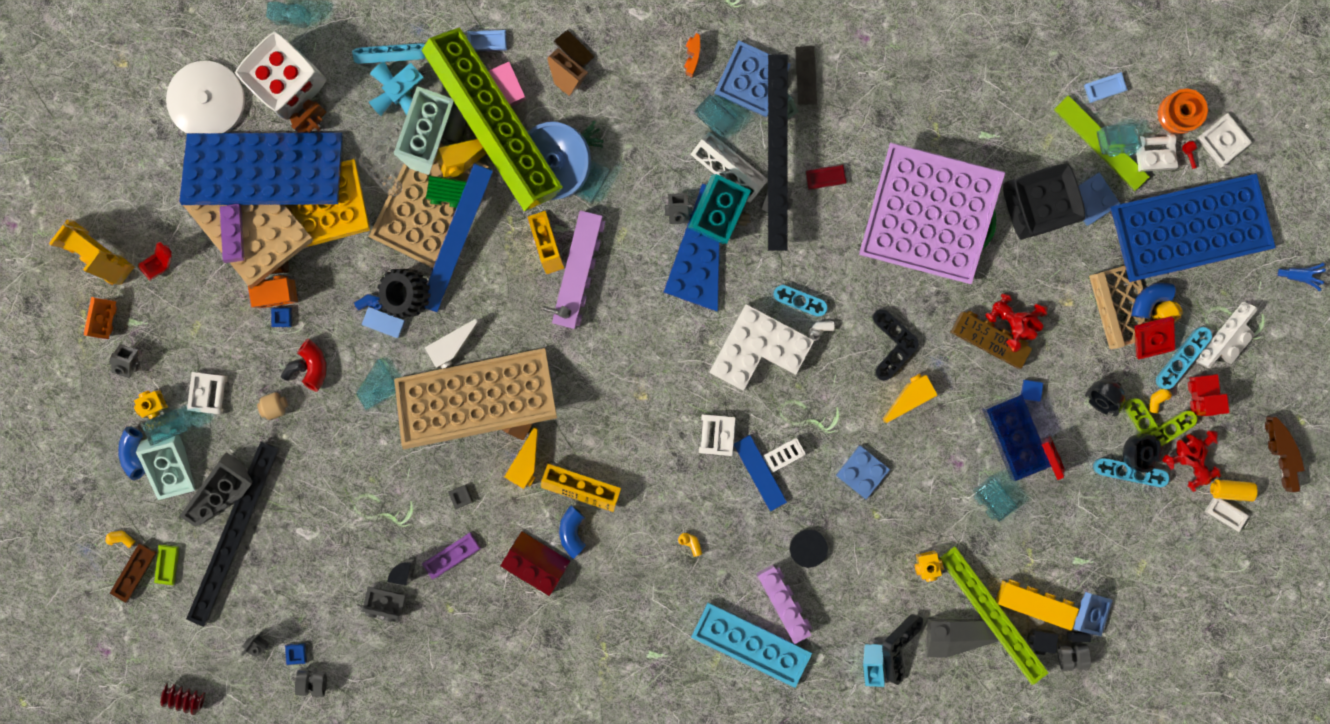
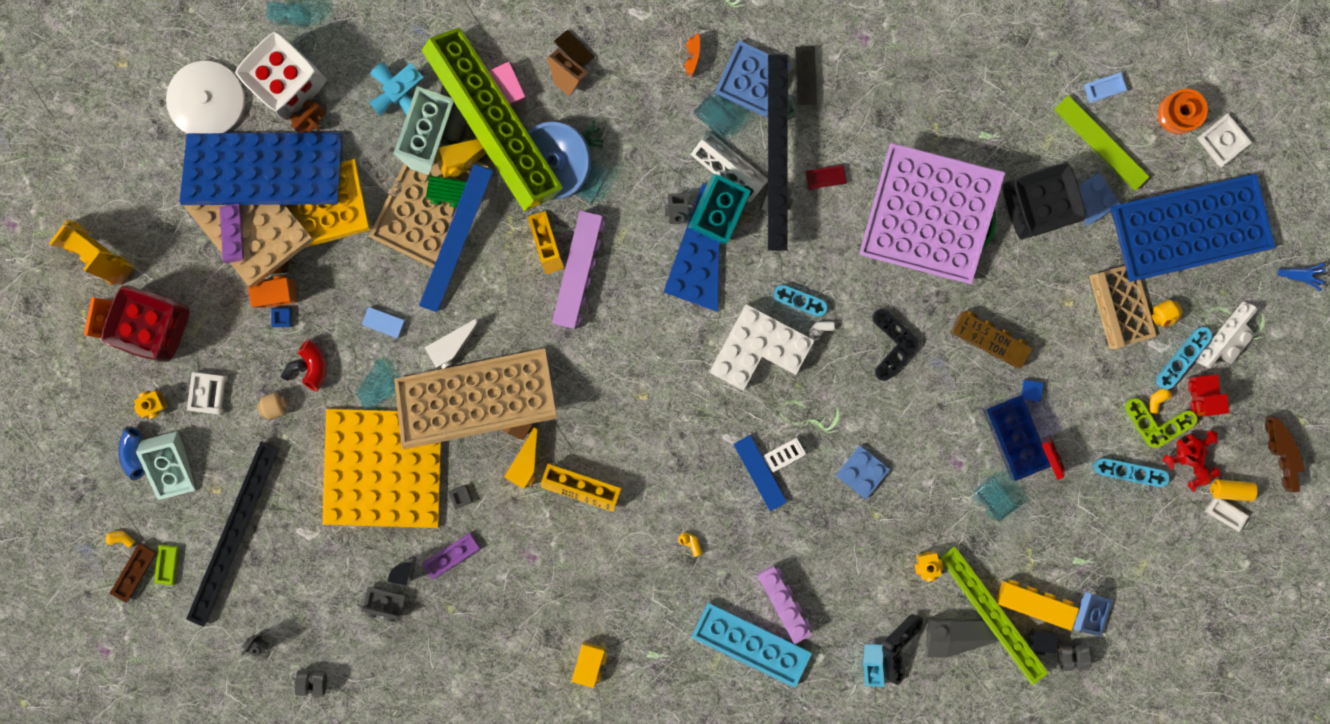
(124, 361): dark grey brick -> none
(145, 324): none -> dark red piece
(156, 263): red bracket -> none
(164, 427): clear light blue brick -> none
(182, 700): dark red piece -> none
(222, 487): dark grey wedge -> none
(295, 654): blue tile -> none
(368, 300): blue arm -> none
(373, 478): none -> yellow plate
(388, 53): medium azure beam -> none
(391, 296): black tyre -> none
(488, 40): light blue tile -> none
(535, 563): dark red slope -> none
(563, 312): dark grey hand -> none
(569, 531): blue cylinder -> none
(588, 665): none -> yellow brick
(723, 436): white plate -> none
(808, 548): black tile -> none
(913, 395): yellow slope -> none
(1022, 324): red piece -> none
(1078, 636): black tile -> none
(1107, 396): black cylinder -> none
(1119, 139): clear light blue brick -> none
(1142, 452): black cylinder -> none
(1150, 296): blue cylinder -> none
(1155, 337): red tile -> none
(1157, 159): white plate -> none
(1188, 148): red hand -> none

